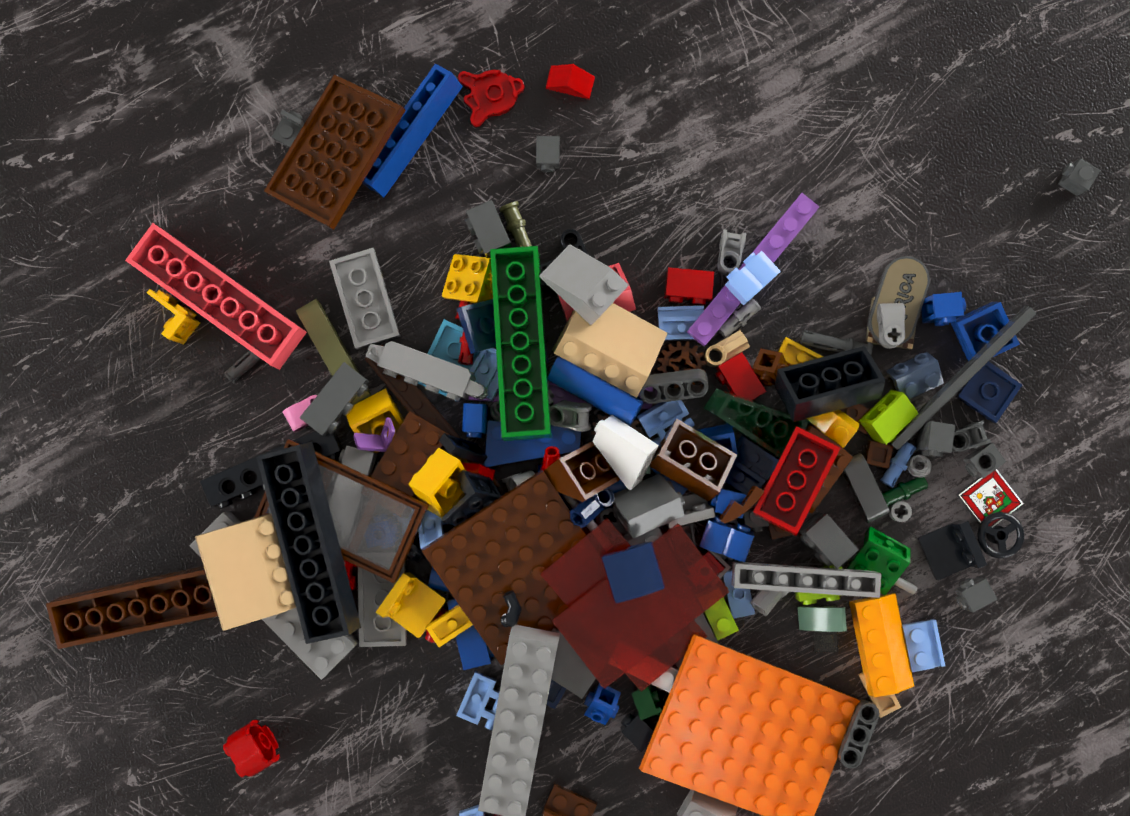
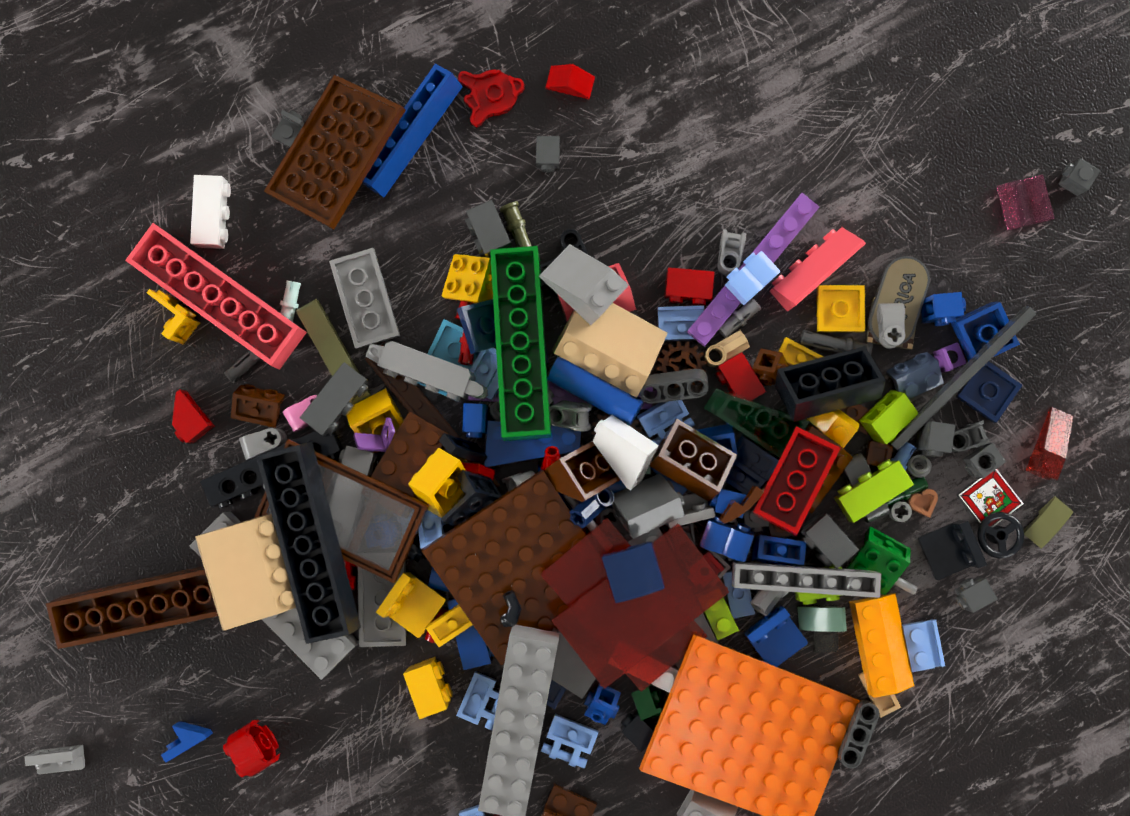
(57, 759): none -> light grey bracket
(188, 736): none -> blue slope
(189, 418): none -> red slope
(210, 211): none -> white brick
(256, 405): none -> reddish brown bracket
(260, 442): none -> light grey piece
(290, 298): none -> light aqua pin
(428, 687): none -> yellow brick
(573, 735): none -> light blue plate
(776, 637): none -> blue bracket
(778, 551): none -> blue brick
(816, 267): none -> coral slope
(841, 308): none -> yellow plate
(873, 490): none -> lime brick
(923, 502): none -> nougat tile
(944, 360): none -> medium lavender bracket
(1025, 202): none -> clear pink slope
(1048, 522): none -> olive slope
(1051, 445): none -> clear red slope

